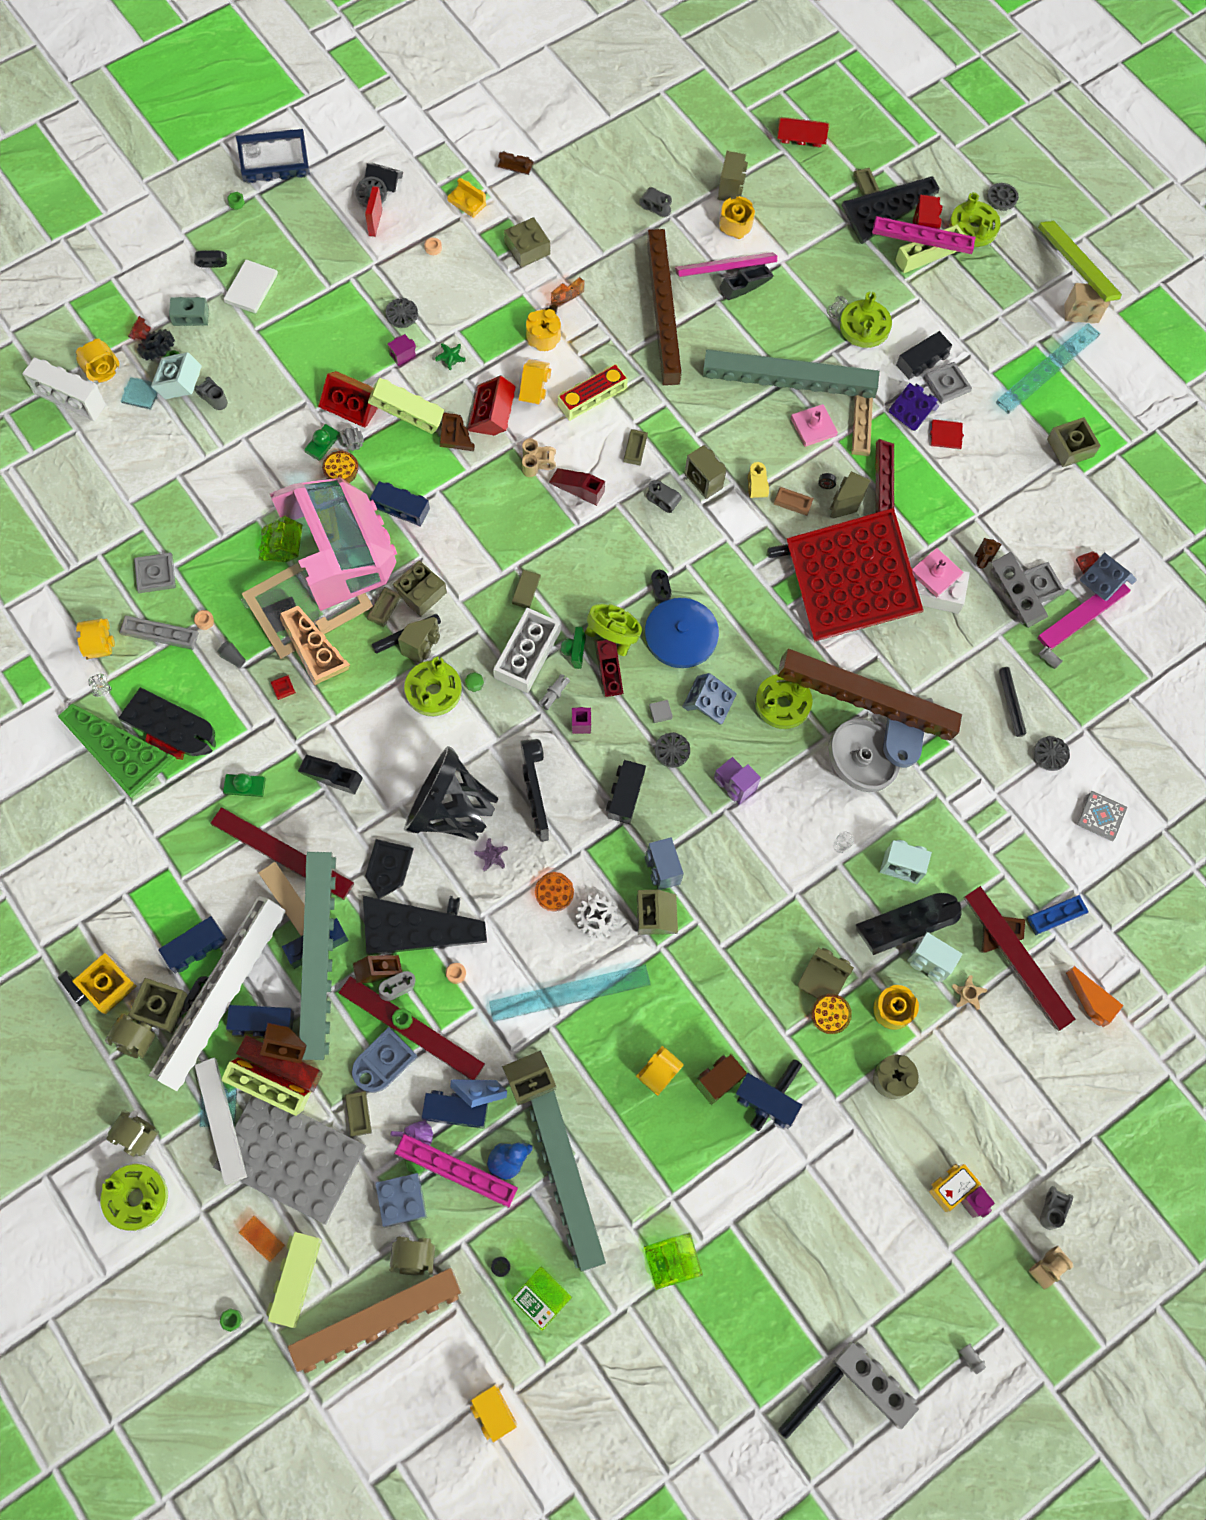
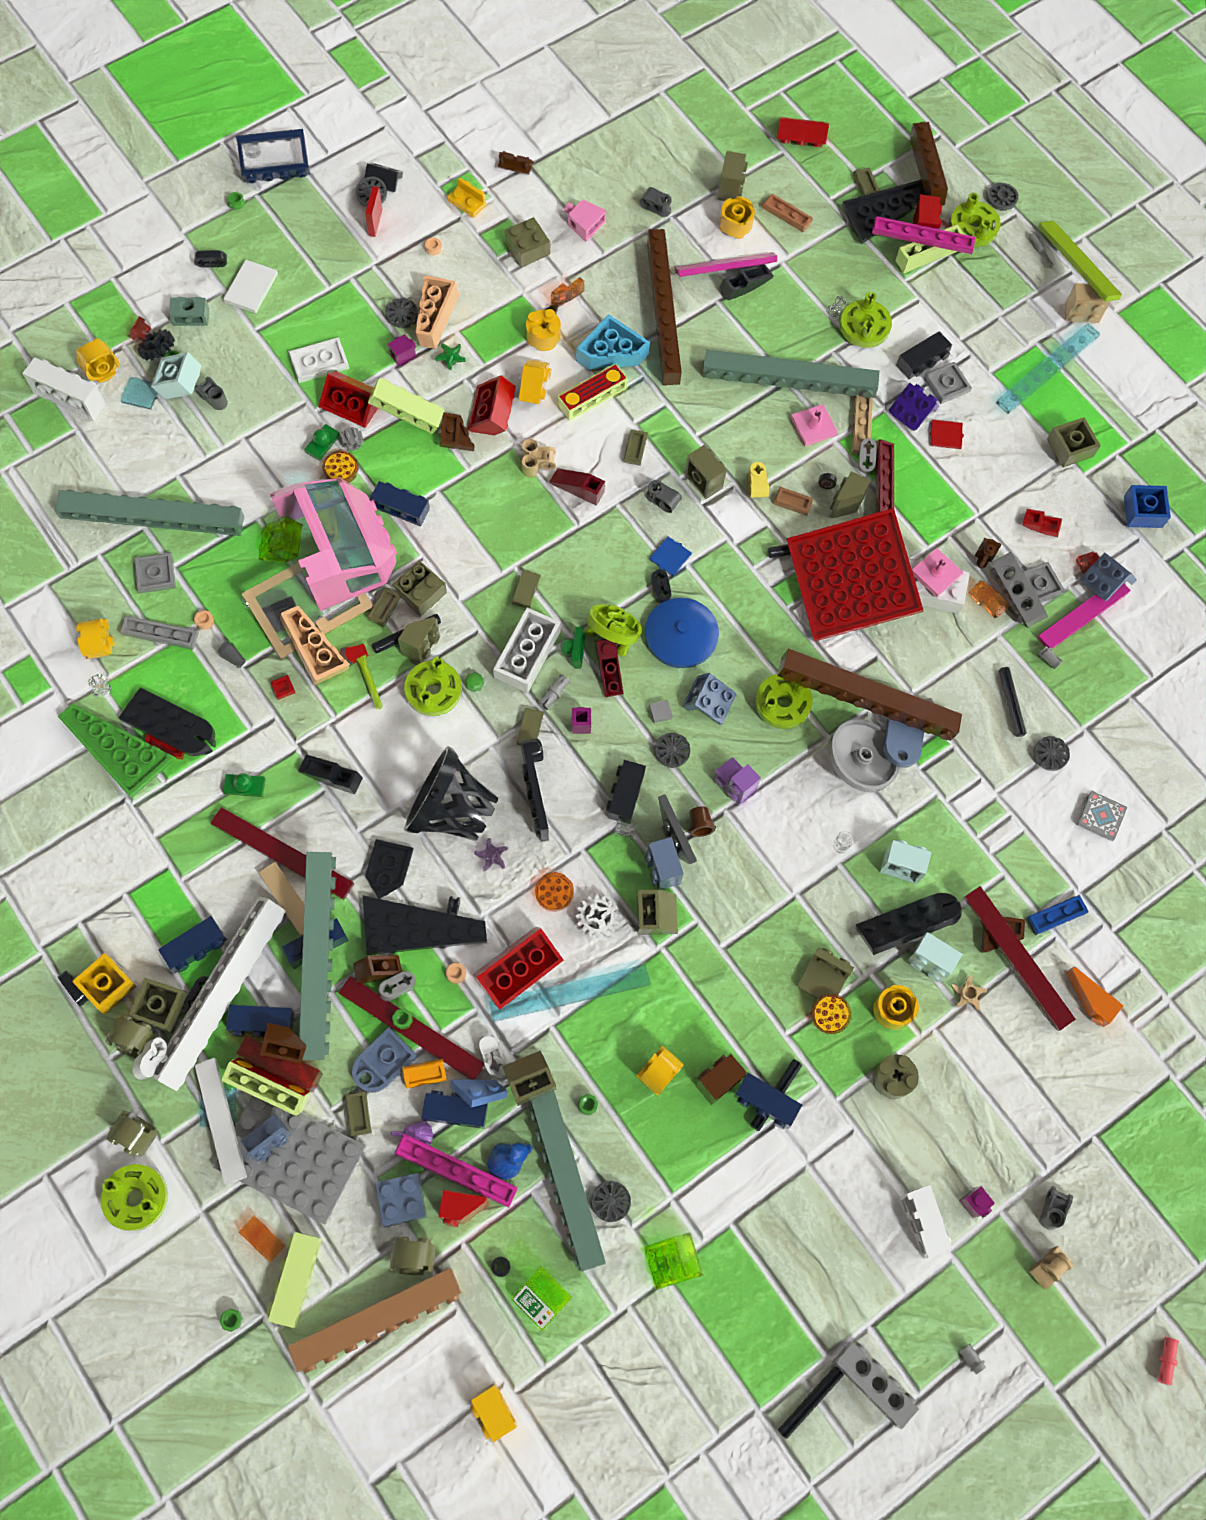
(149, 512): none -> sand green brick
(152, 1054): none -> white piece
(265, 1138): none -> sand blue bracket
(318, 360): none -> white tile
(358, 654): none -> piece
(424, 1073): none -> light orange tile
(435, 309): none -> light nougat wedge
(460, 1207): none -> red slope
(489, 1044): none -> white piece
(518, 967): none -> red slope
(530, 725): none -> olive tile
(585, 218): none -> bright pink torso
(587, 1104): none -> bright green tile
(611, 1201): none -> dark grey wheel
(612, 344): none -> medium azure brick
(625, 829): none -> clear bush
(670, 556): none -> blue piece
(673, 829): none -> dark grey wing
(701, 822): none -> reddish brown piece
(787, 212): none -> nougat tile
(871, 456): none -> light grey beam
(926, 1221): none -> white wedge
(928, 161): none -> reddish brown brick
(954, 1187): brick -> none
(987, 596): none -> clear orange slope
(1040, 247): none -> light grey piece
(1042, 524): none -> red slope
(1147, 506): none -> blue brick
(1168, 1361): none -> coral pin

